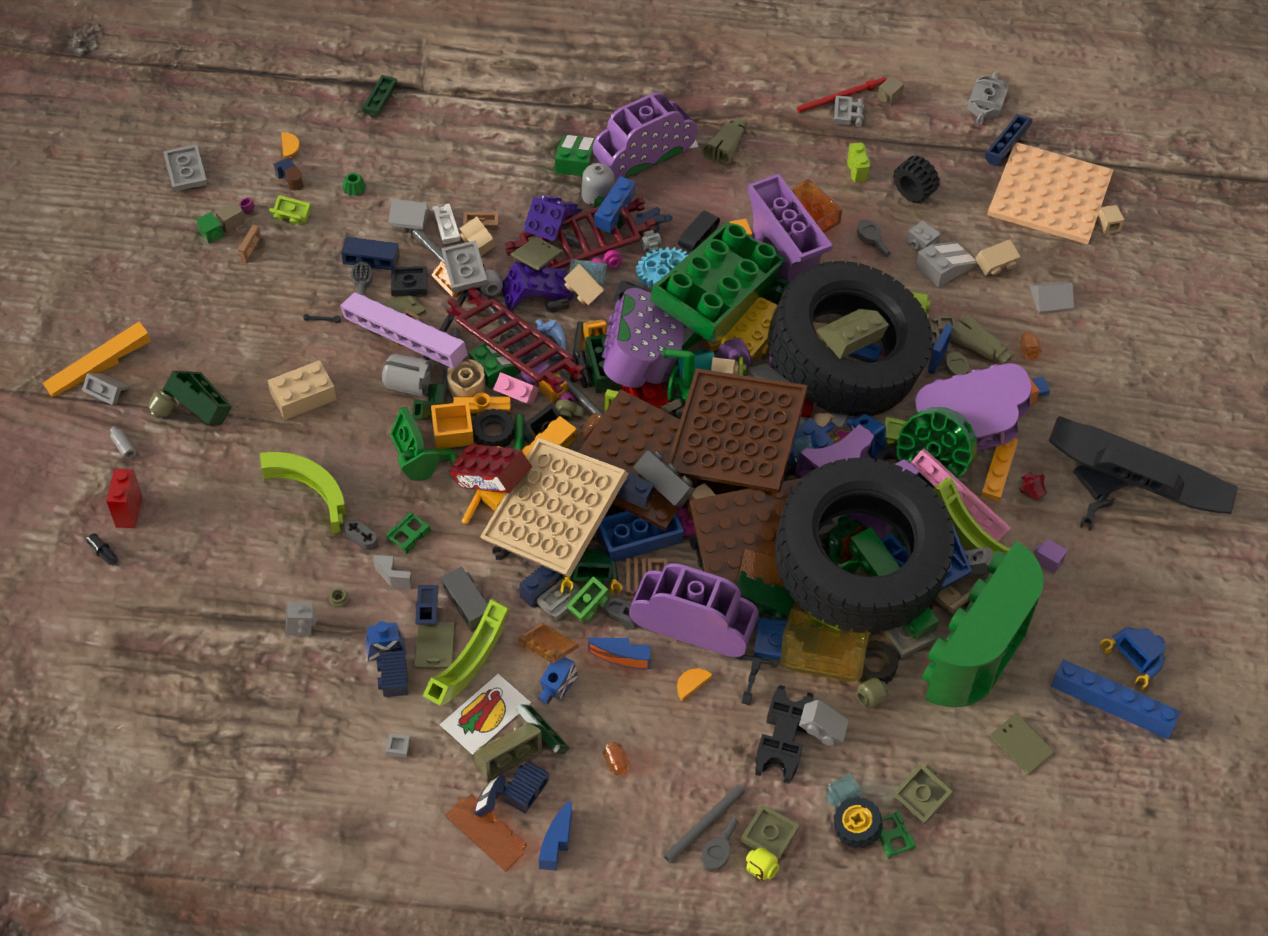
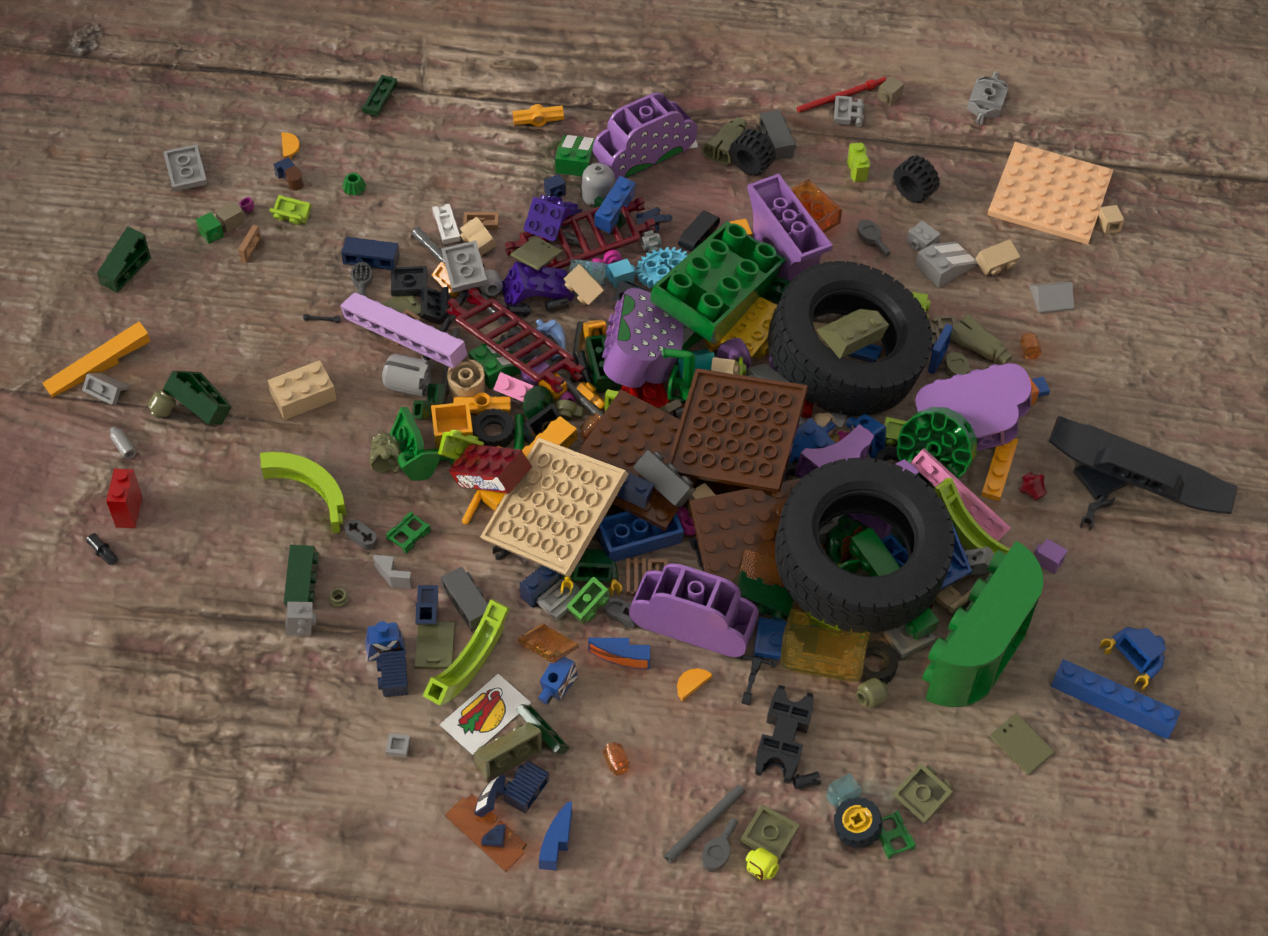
(124, 260): none -> dark green wedge
(301, 574): none -> dark green wedge
(384, 453): none -> olive hair
(408, 214): light grey slope -> none
(434, 304): none -> black bracket
(454, 444): none -> lime bracket
(495, 837): none -> dark blue tile
(520, 310): none -> black pin
(535, 398): none -> dark green dish
(538, 115): none -> light orange piece
(555, 186): none -> dark blue plate
(588, 391): none -> light orange plate
(621, 271): none -> medium azure brick
(753, 152): none -> black tyre
(775, 128): none -> dark grey brick
(800, 444): clear light blue brick -> none
(804, 781): none -> black pin
(823, 722): light grey brick -> none
(1007, 139): dark blue brick -> none

